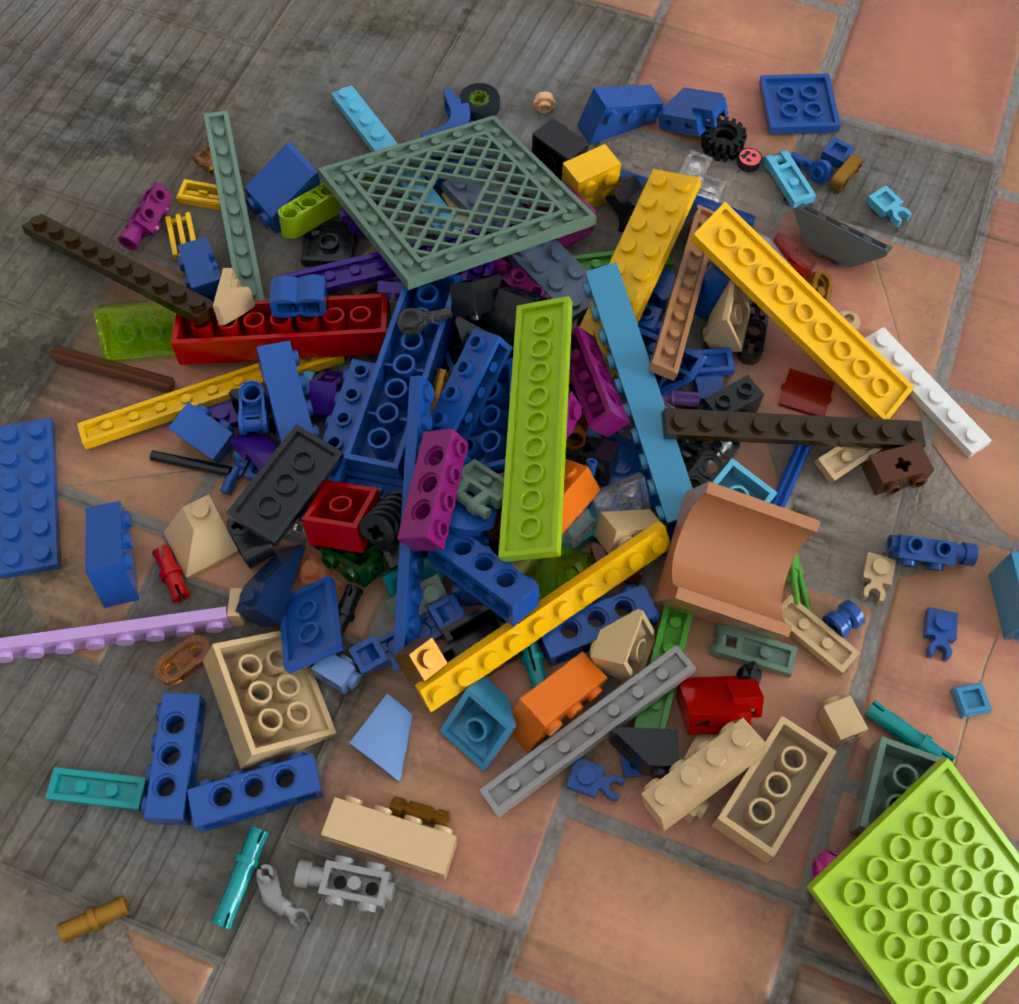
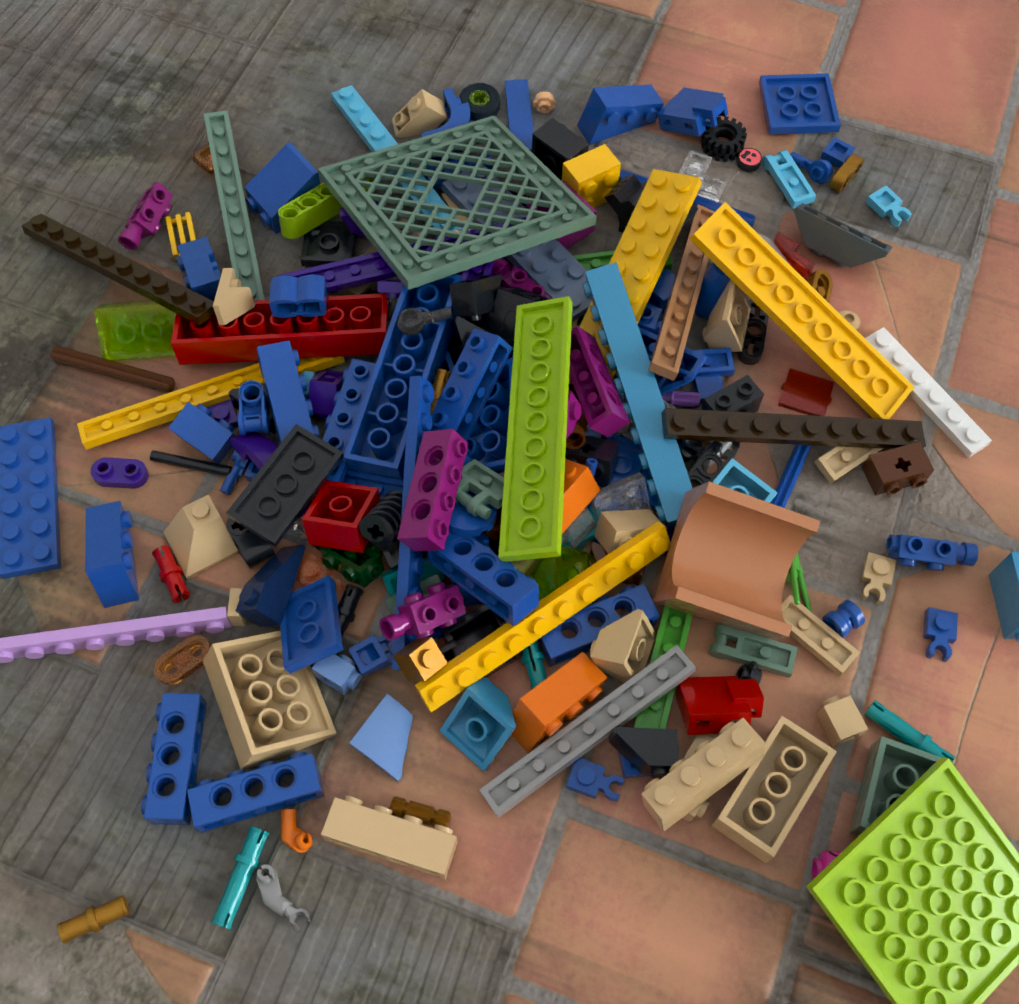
(97, 789): teal plate -> none
(117, 473): none -> dark purple plate
(199, 198): yellow tile -> none
(291, 834): none -> orange arm
(357, 879): light grey brick -> none
(419, 115): none -> tan slope
(441, 604): none -> magenta brick
(519, 110): none -> blue tile
(971, 700): dark azure tile -> none

